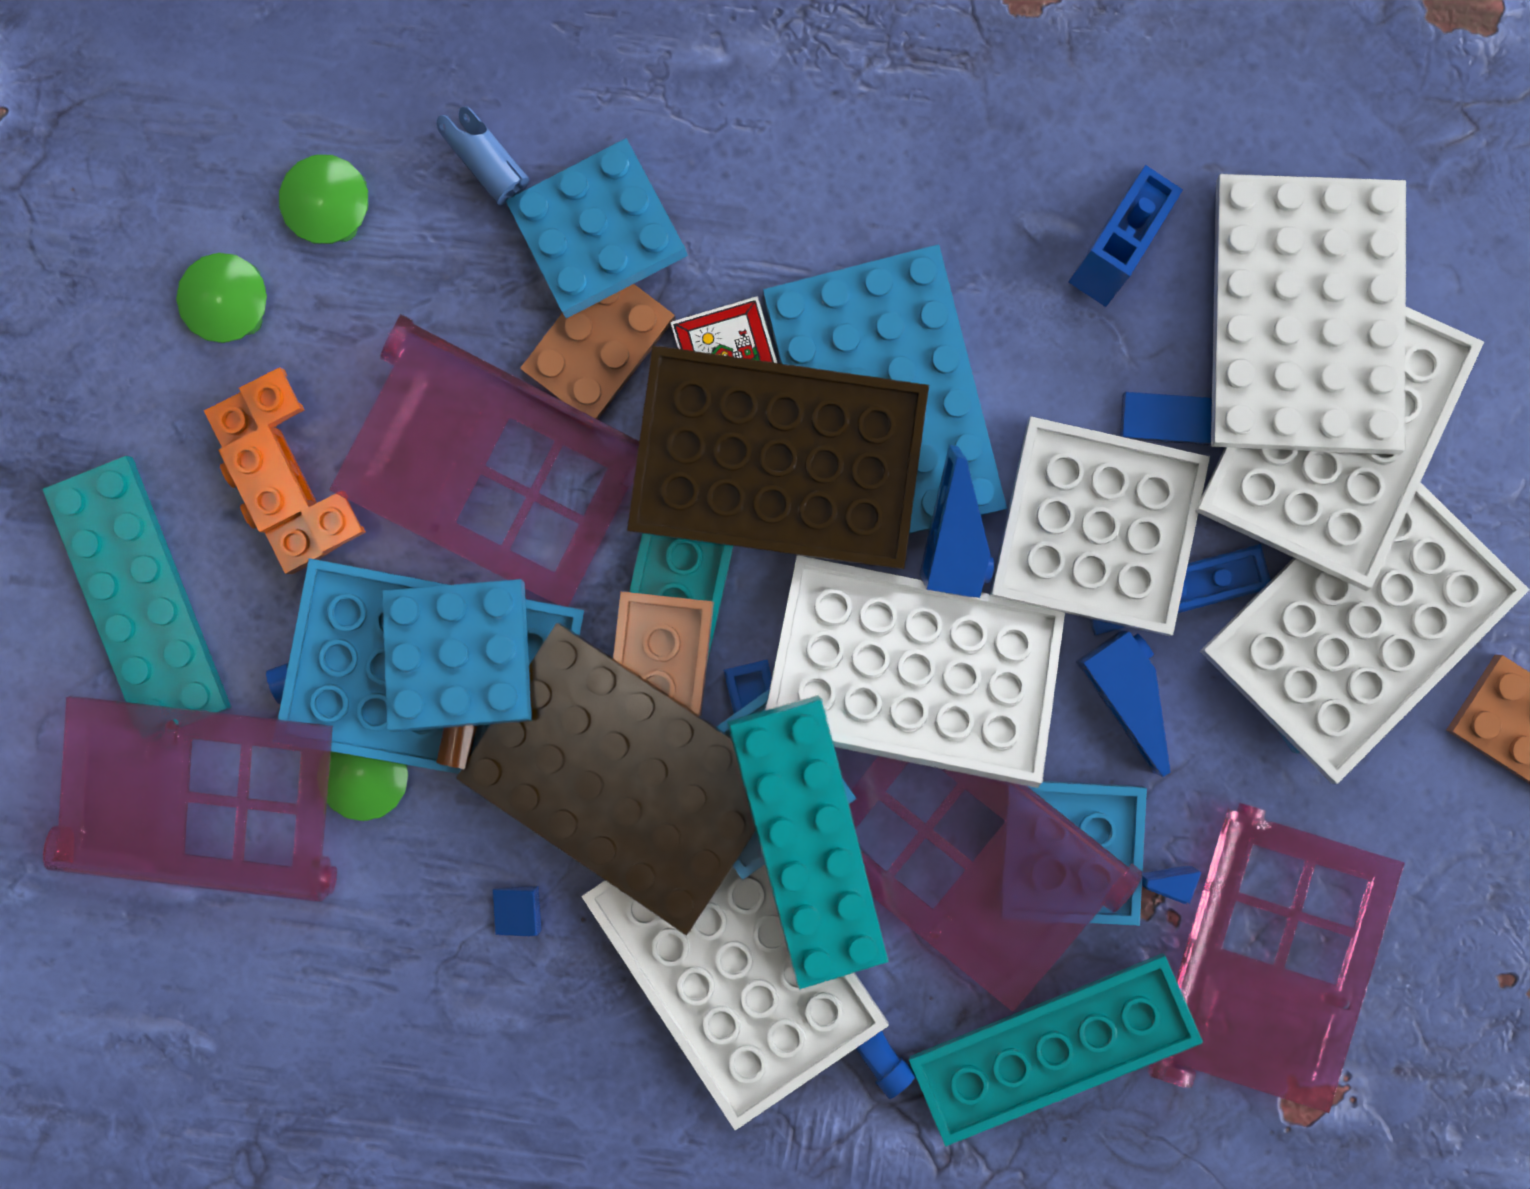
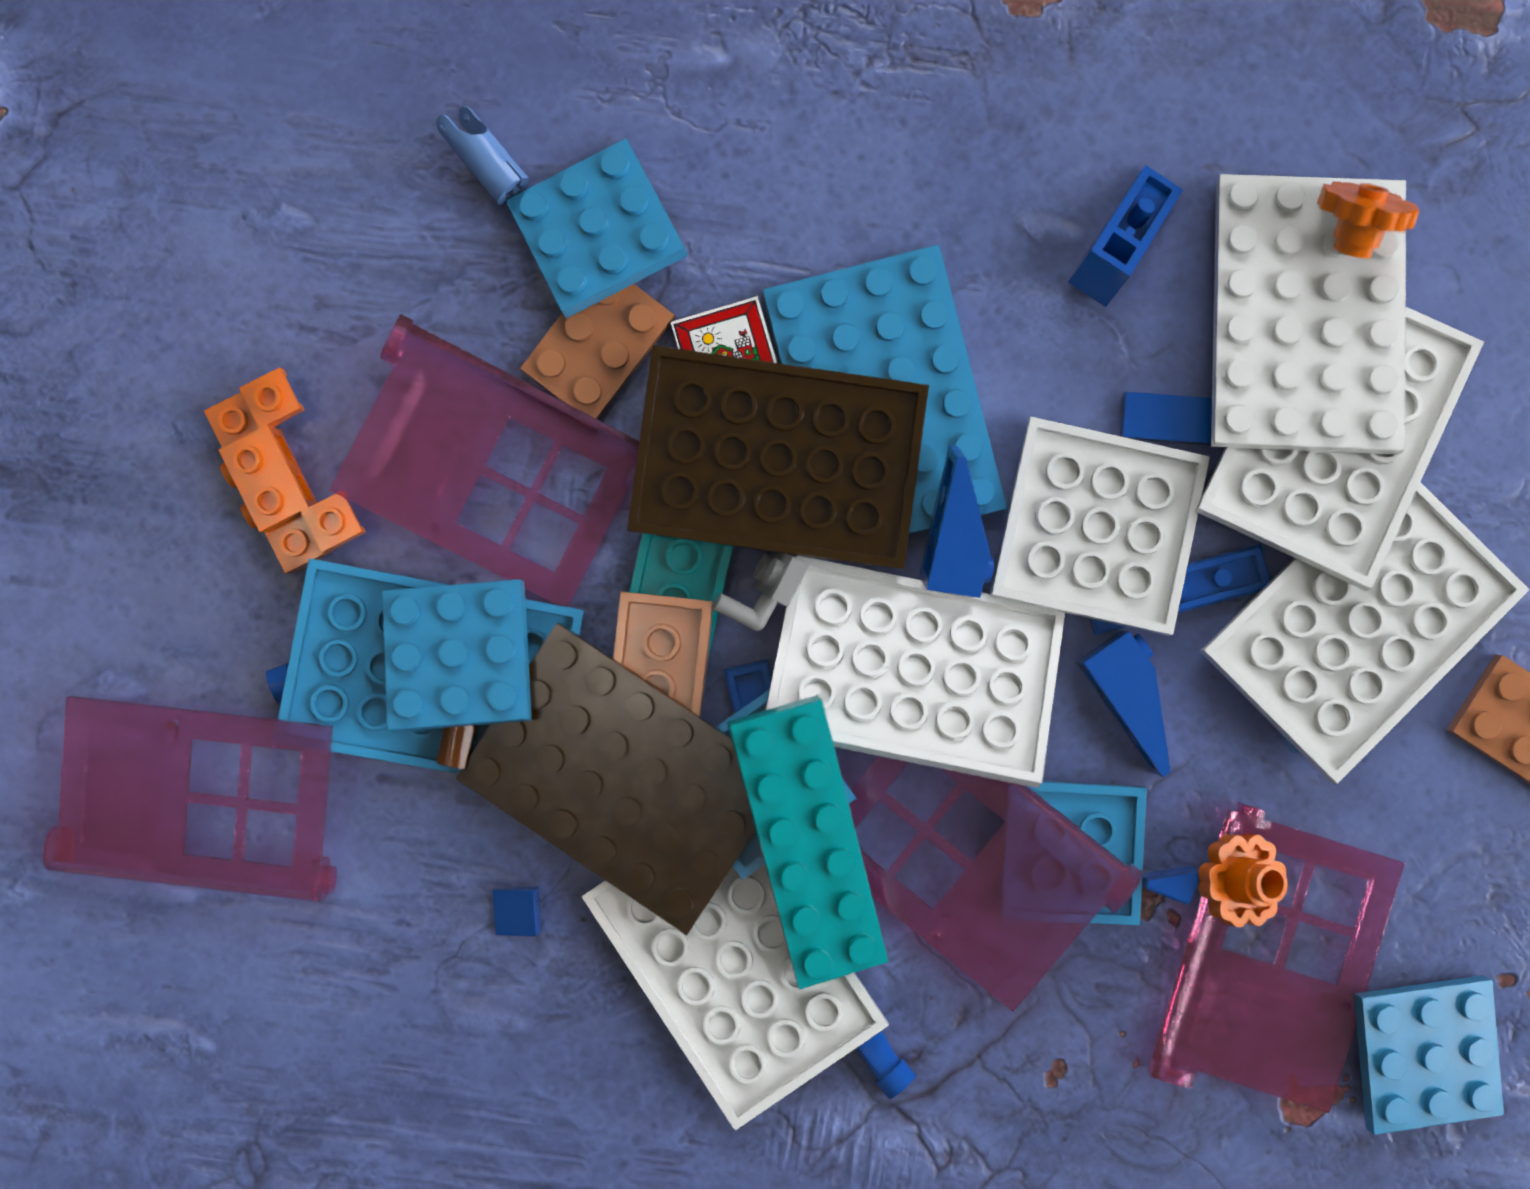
(135, 589): teal plate -> none
(222, 298): bright green dish -> none
(323, 199): bright green dish -> none
(364, 786): bright green dish -> none
(777, 580): none -> light grey plate
(1055, 1049): teal plate -> none
(1242, 880): none -> orange plant
(1365, 215): none -> orange plant
(1428, 1054): none -> dark azure plate

